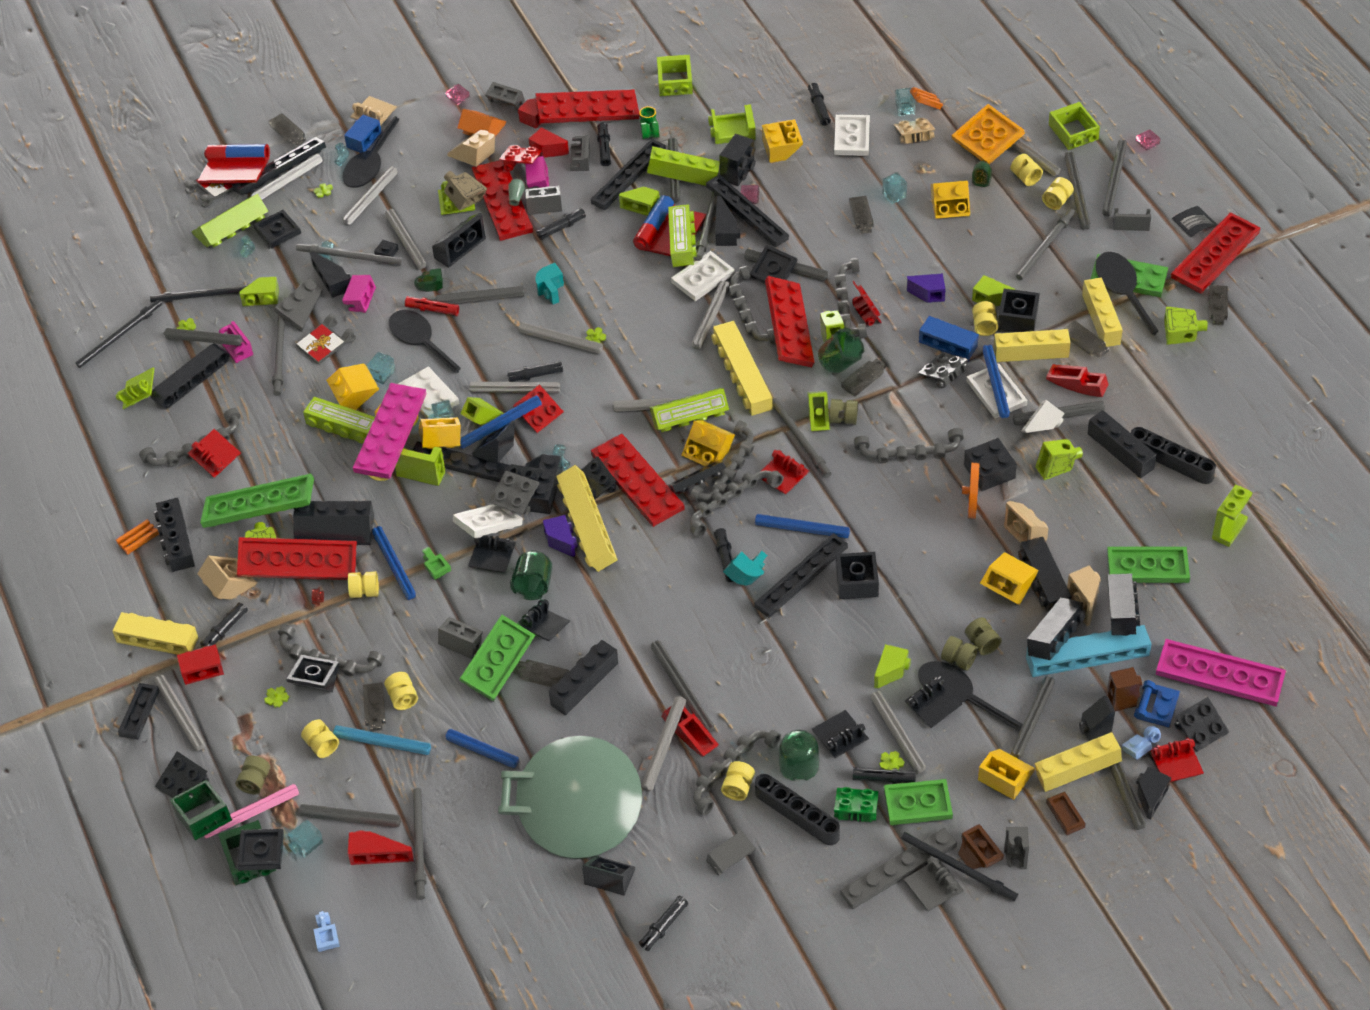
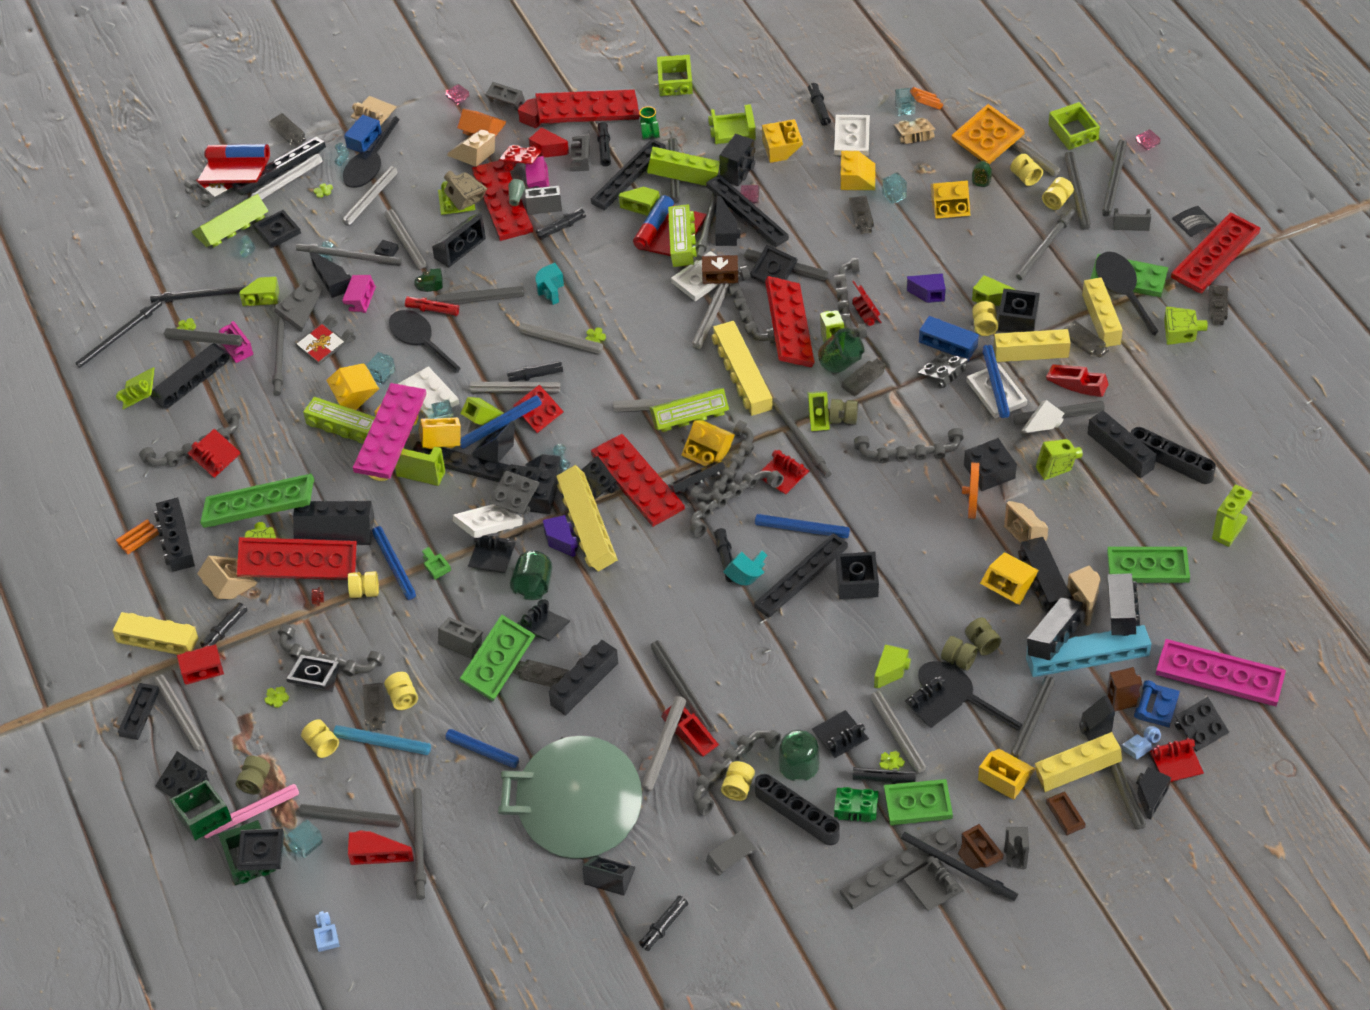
(720, 269): none -> reddish brown brick
(857, 171): none -> yellow slope

